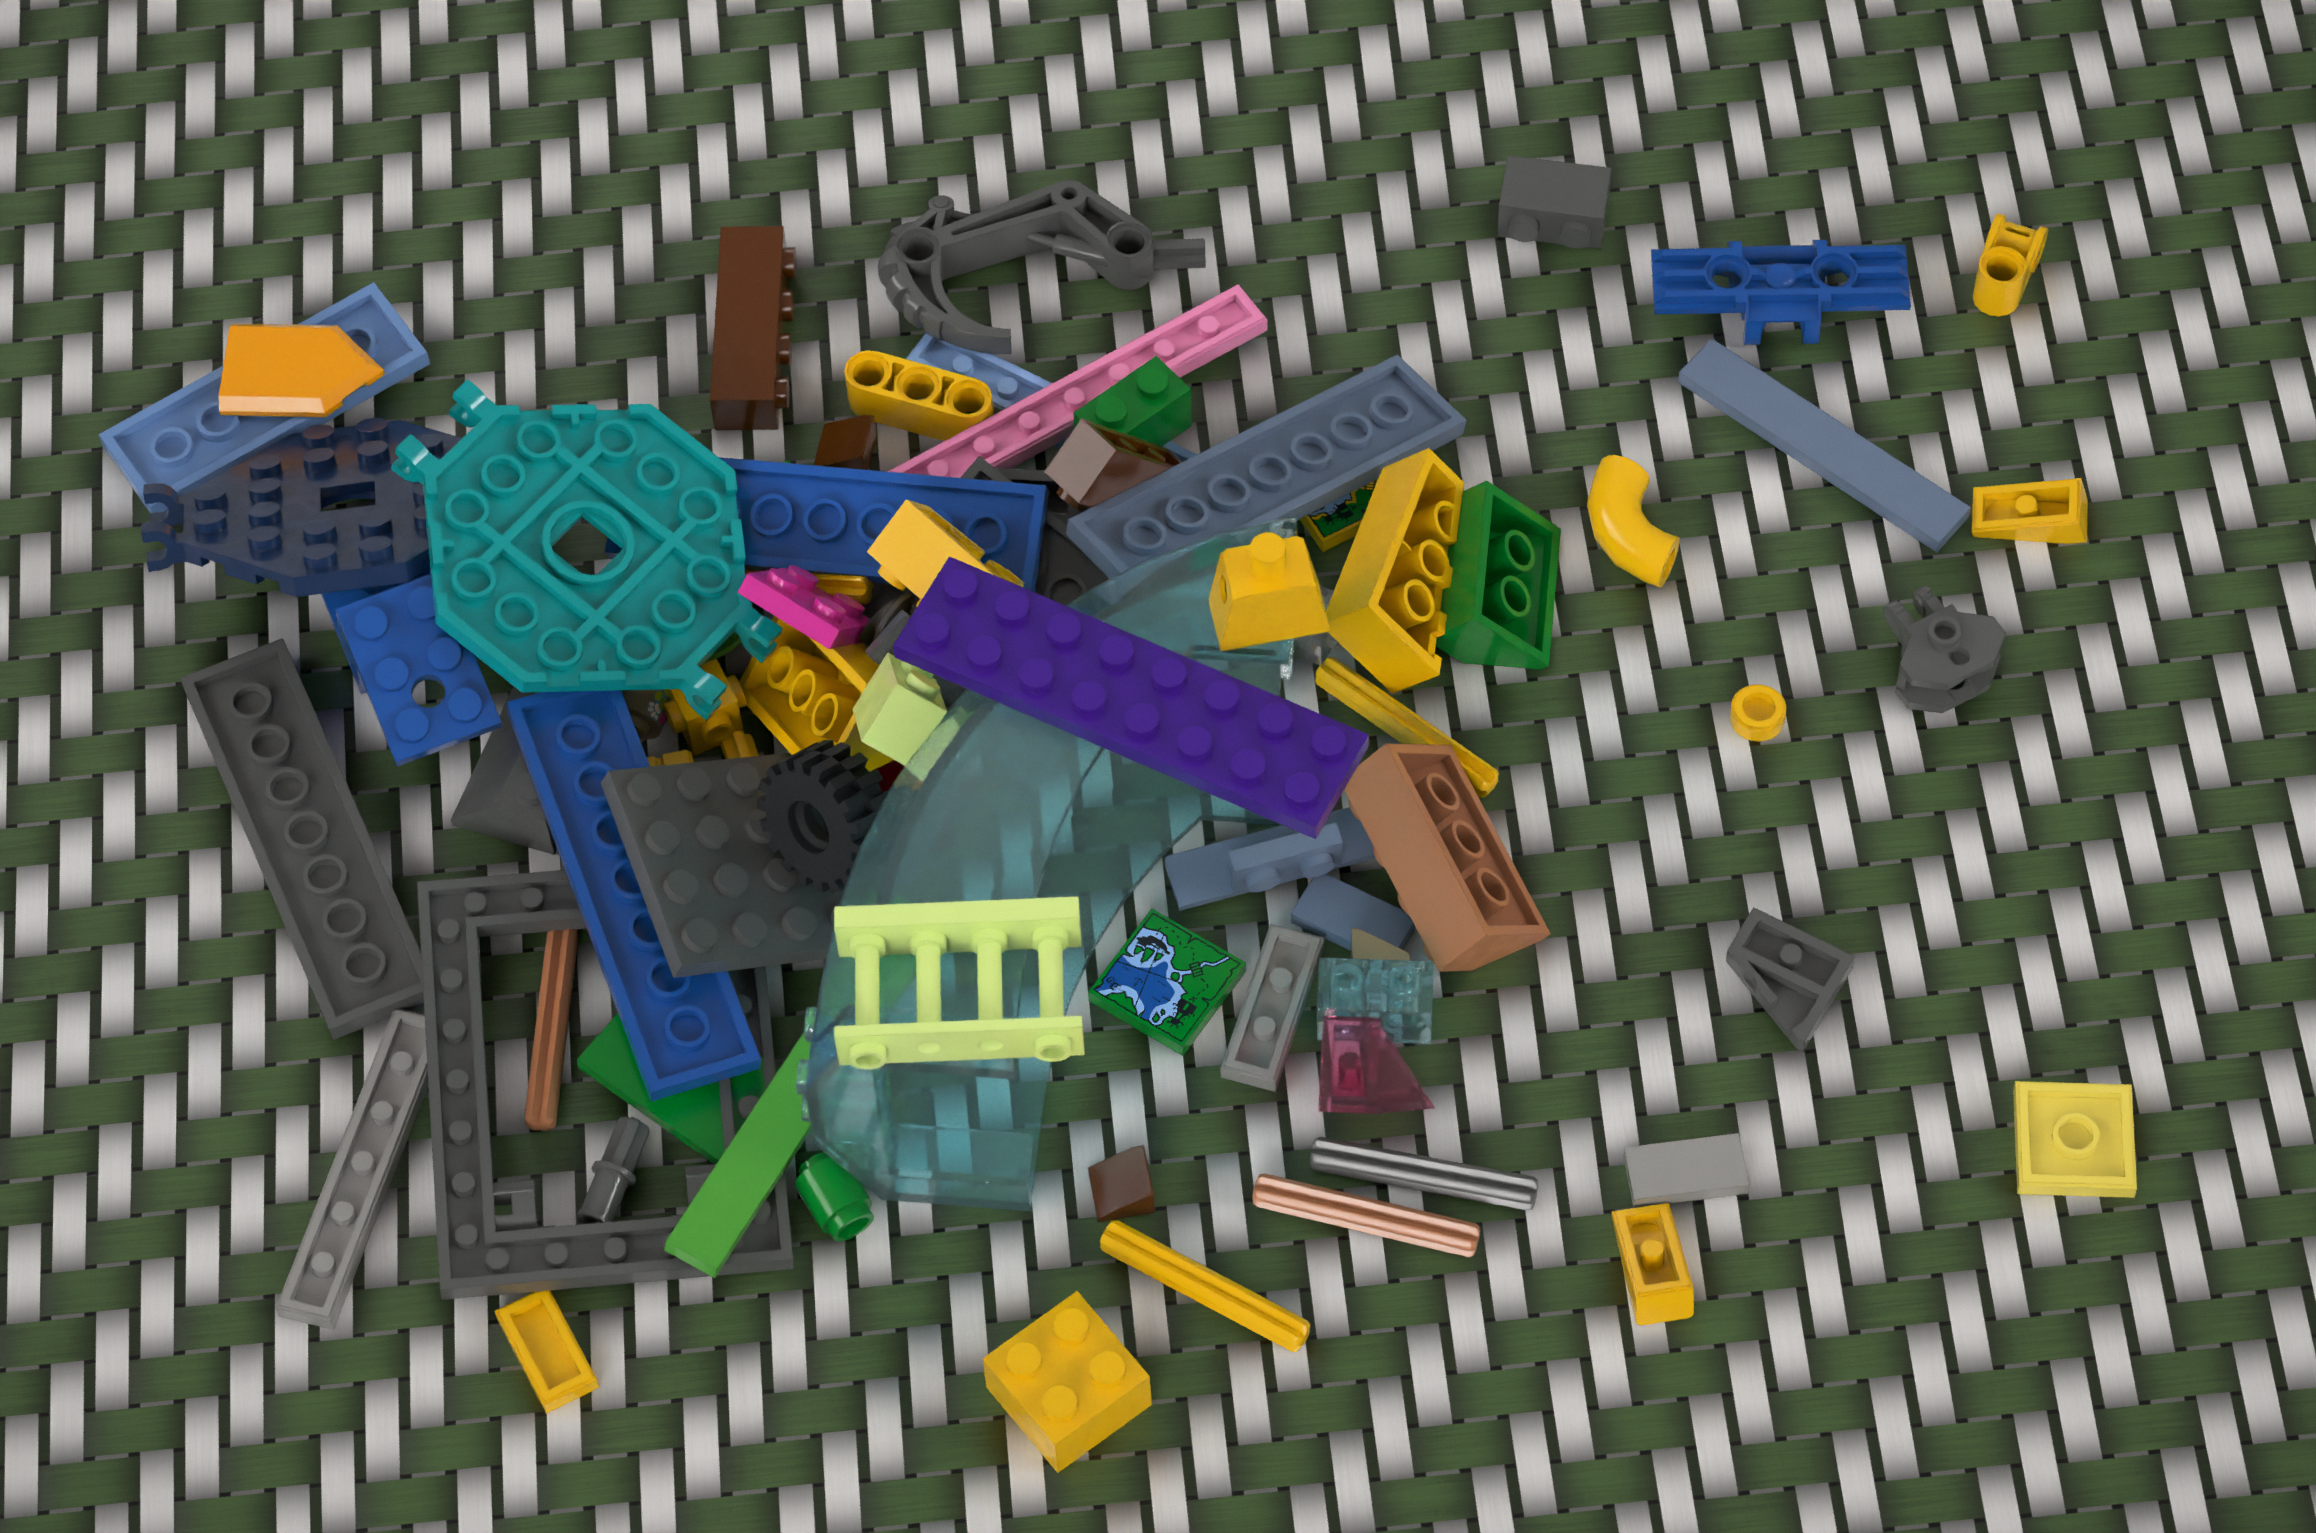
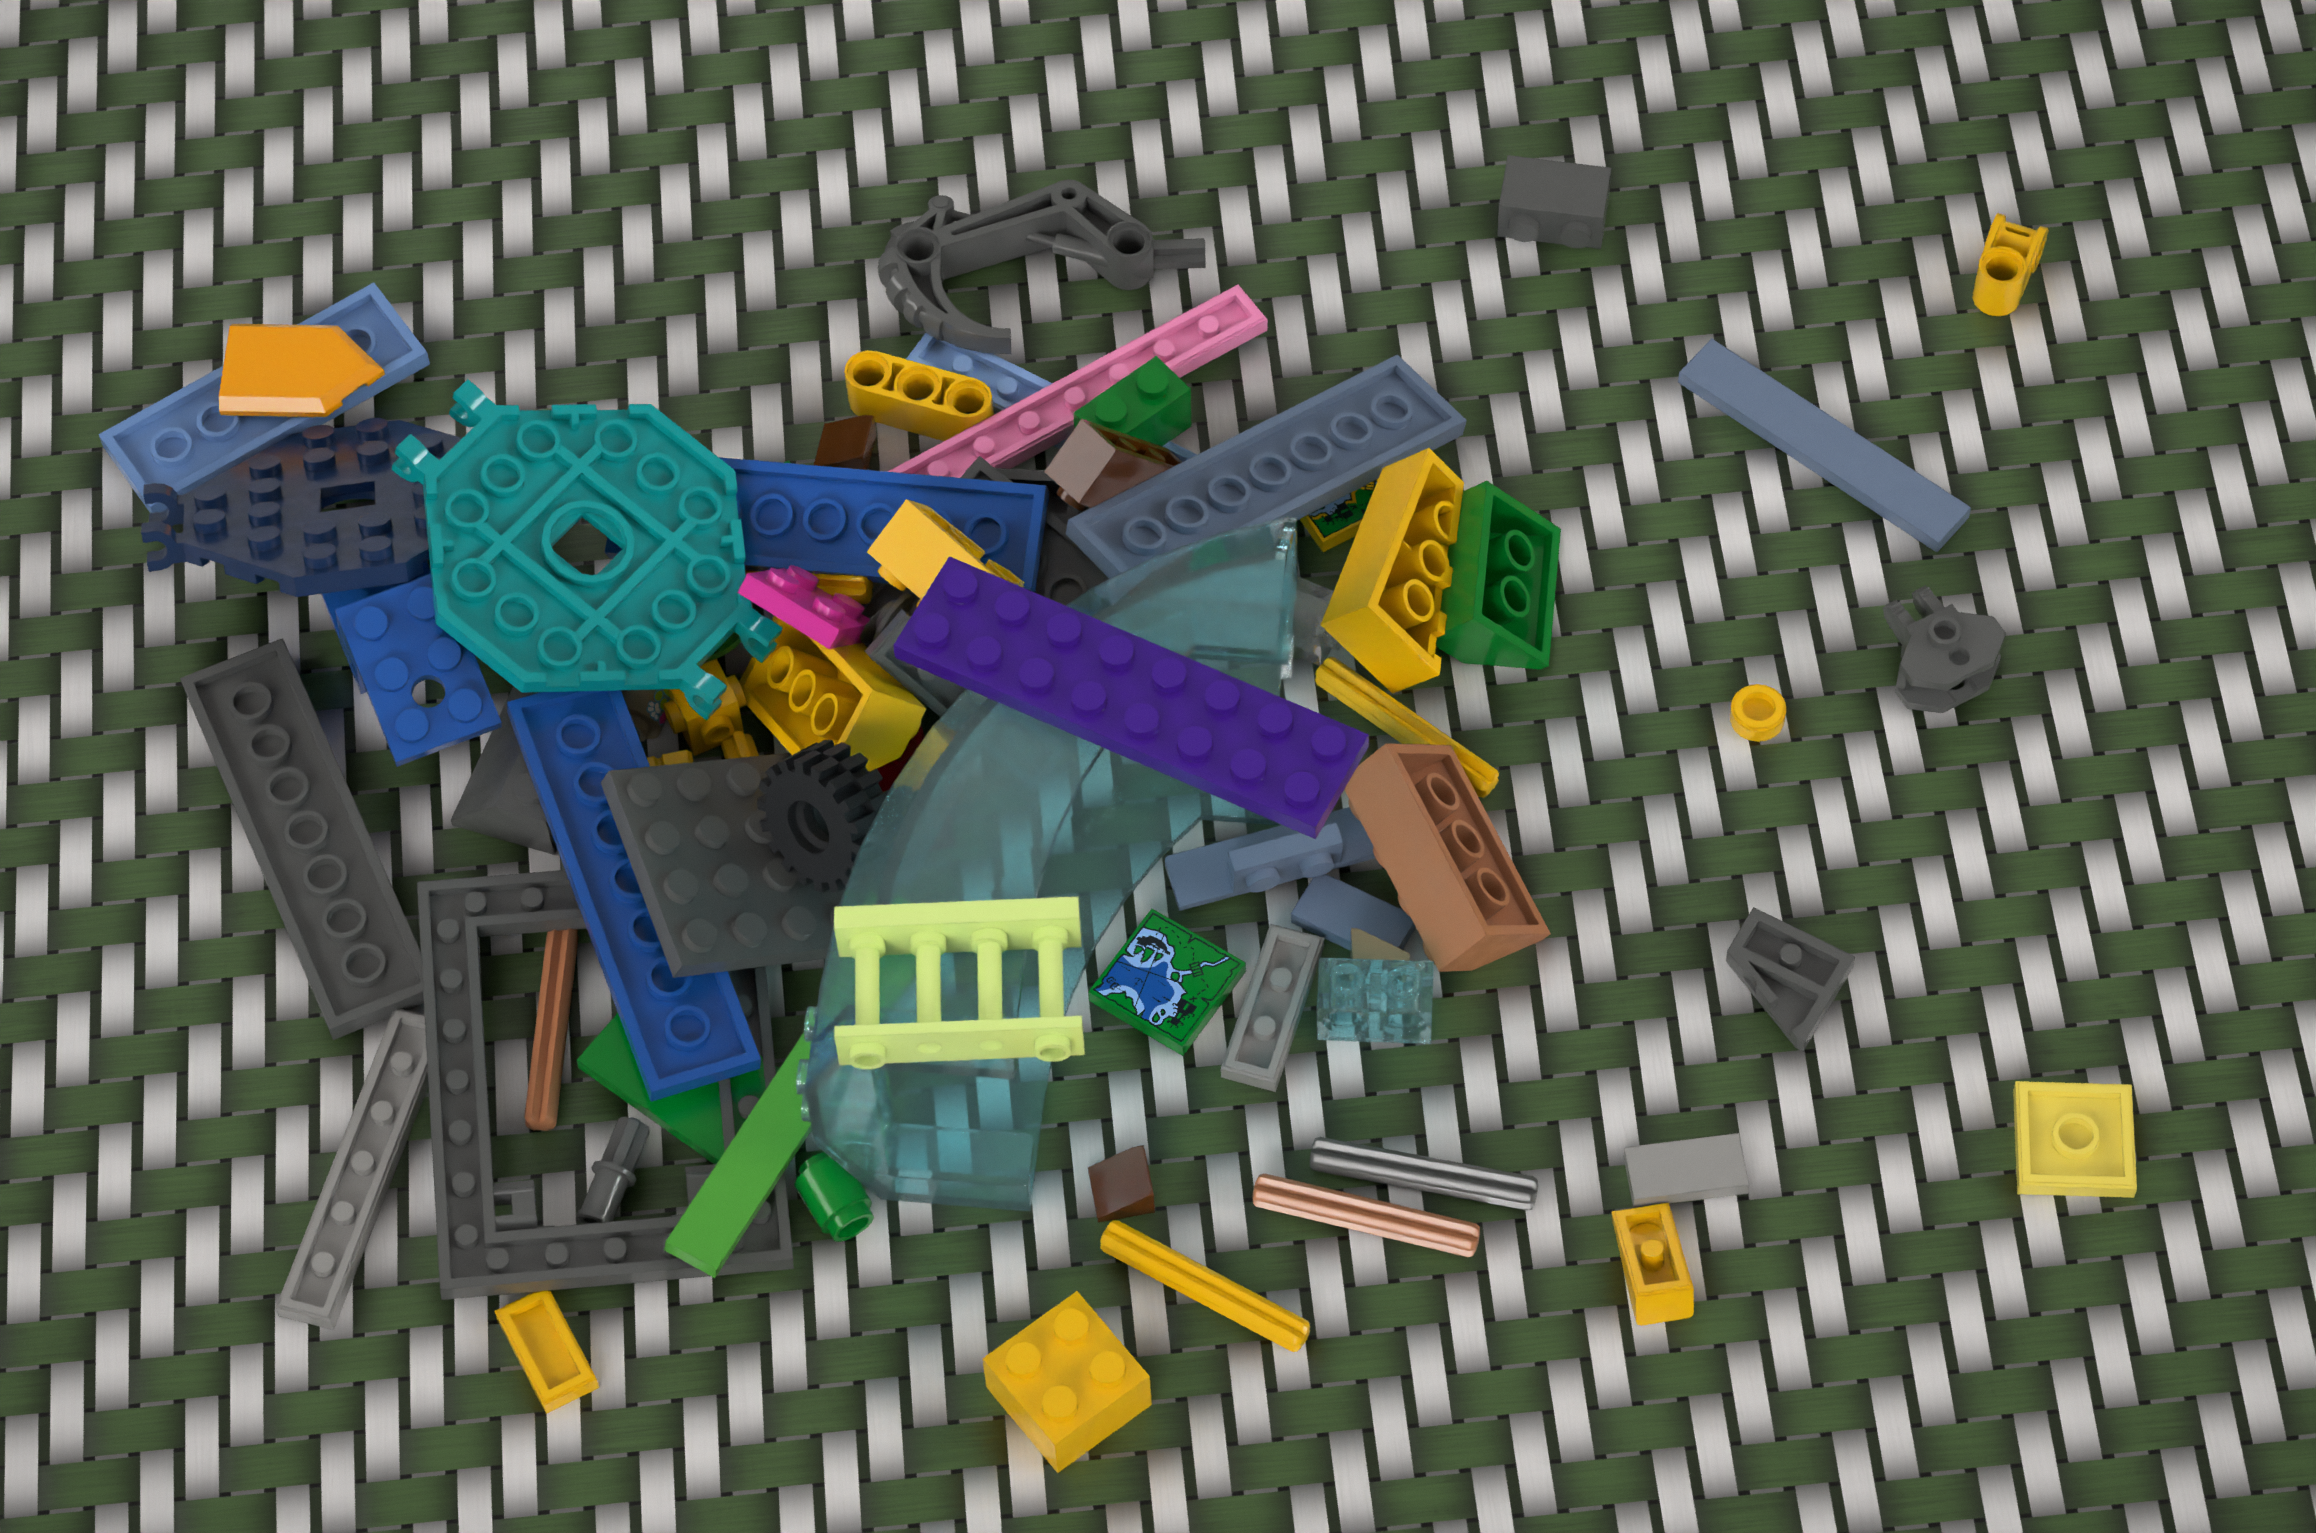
(750, 328): reddish brown brick -> none
(898, 709): yellowish green brick -> none
(1266, 593): yellow torso -> none
(1364, 1070): clear pink slope -> none
(1621, 525): yellow cylinder -> none
(1780, 283): blue piece -> none
(2032, 512): yellow slope -> none

